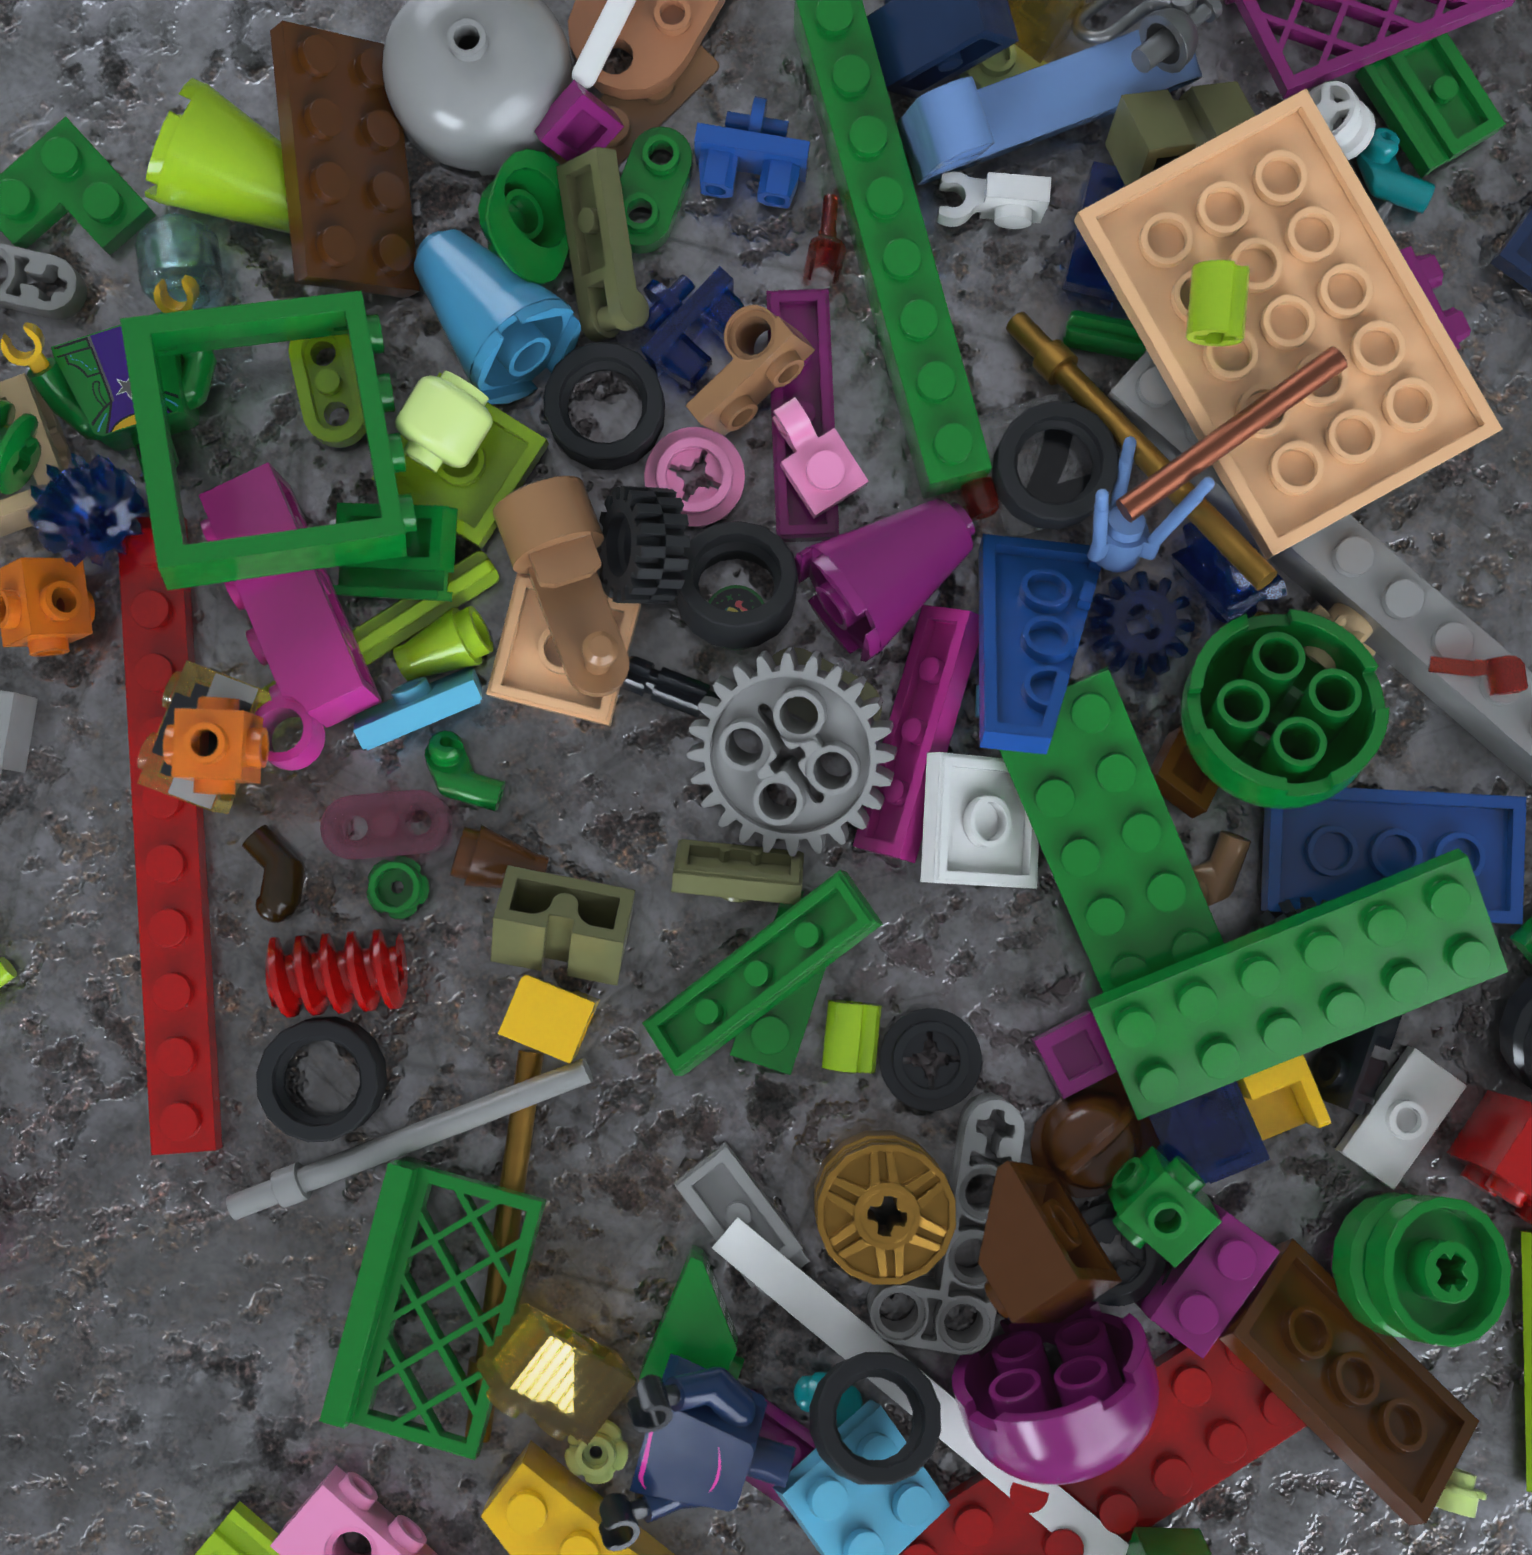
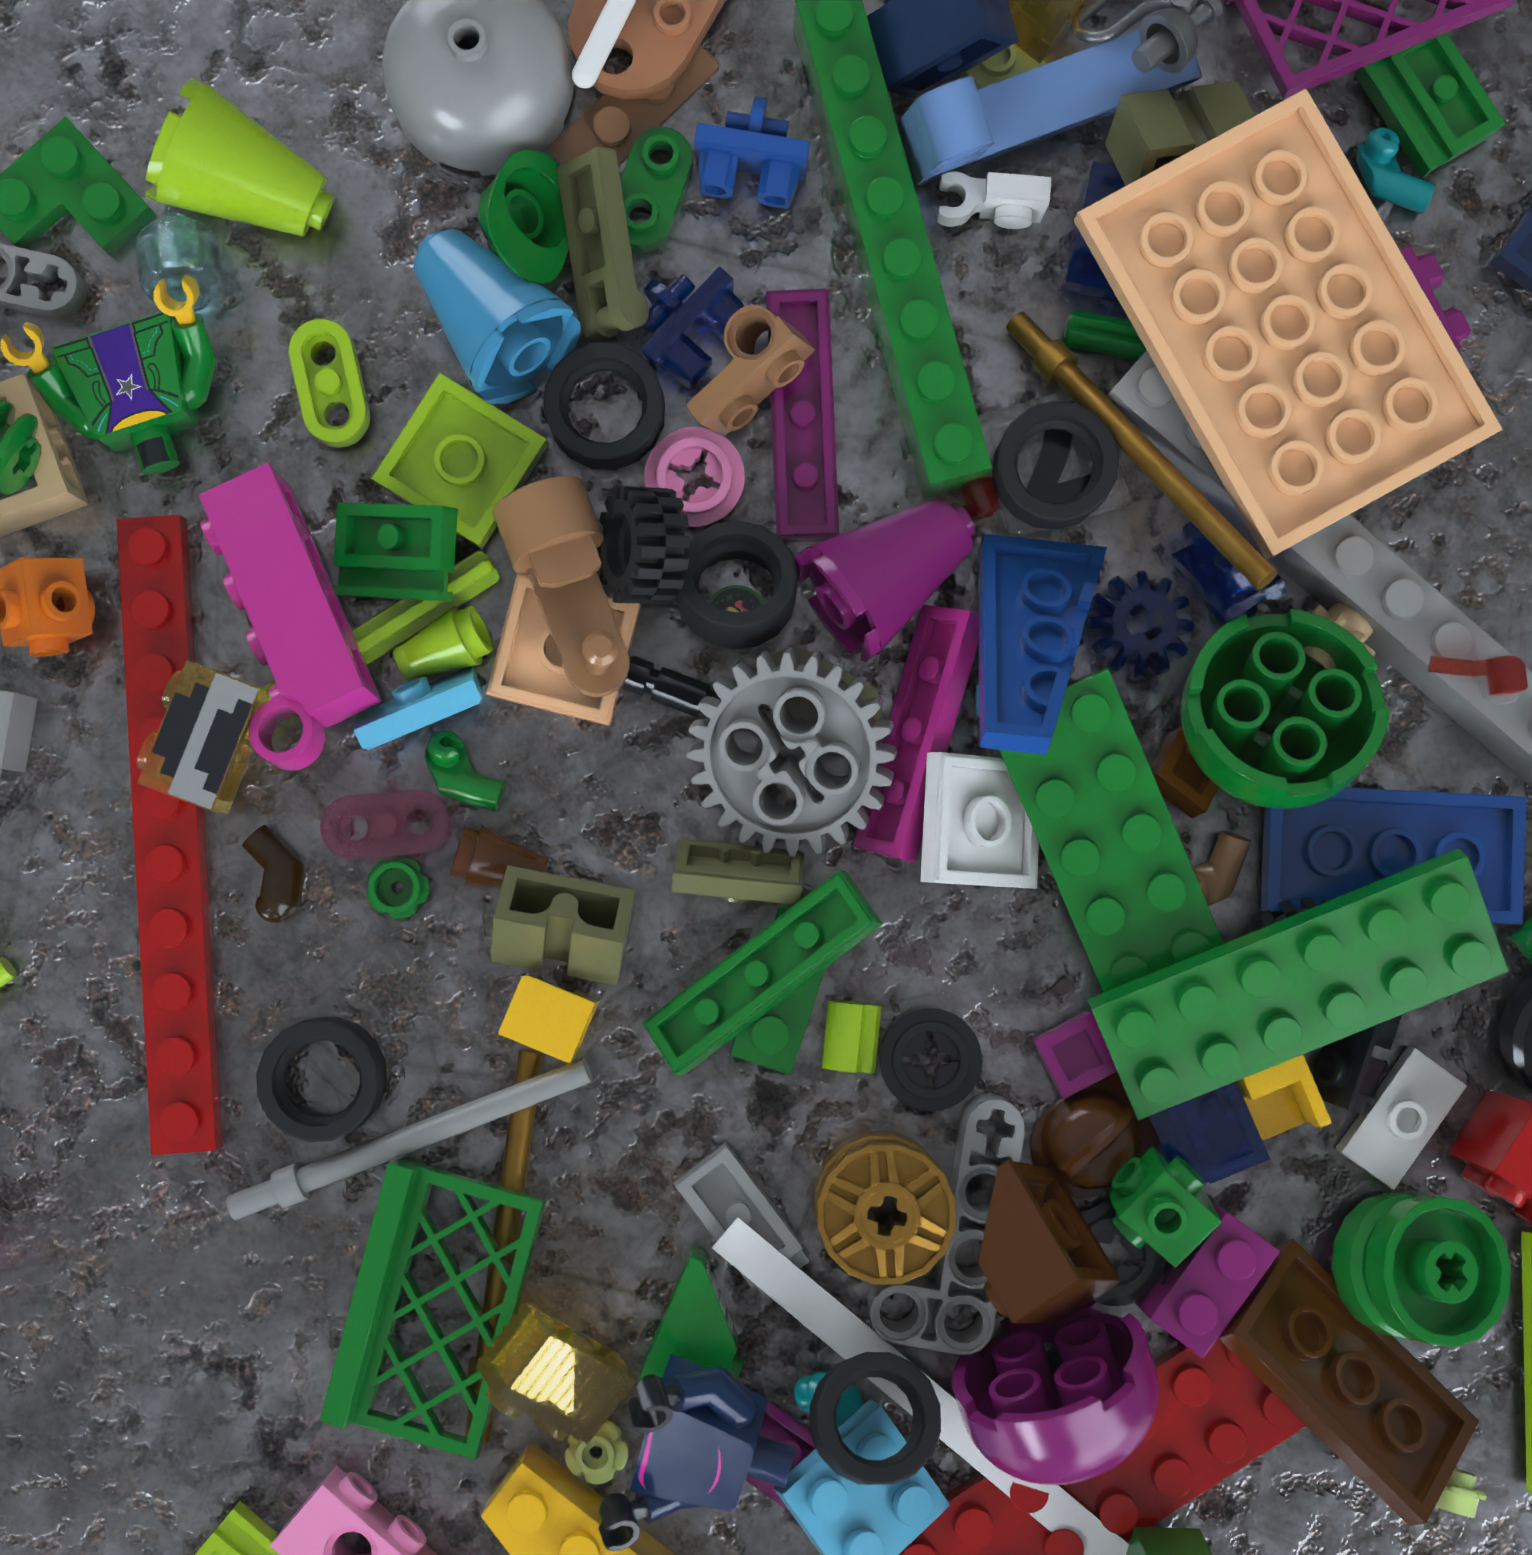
(86, 509): clear blue gear -> none
(240, 748): orange brick -> none
(277, 552): green window -> none
(336, 974): red piece -> none
(342, 164): reddish brown plate -> none
(443, 421): yellowish green head -> none
(578, 123): magenta plate -> none
(821, 467): bright pink plate -> none
(826, 247): clear red hand -> none
(1121, 543): medium blue plant -> none
(1217, 303): lime piece -> none
(1231, 434): copper bar -> none
(1337, 101): white wheel -> none

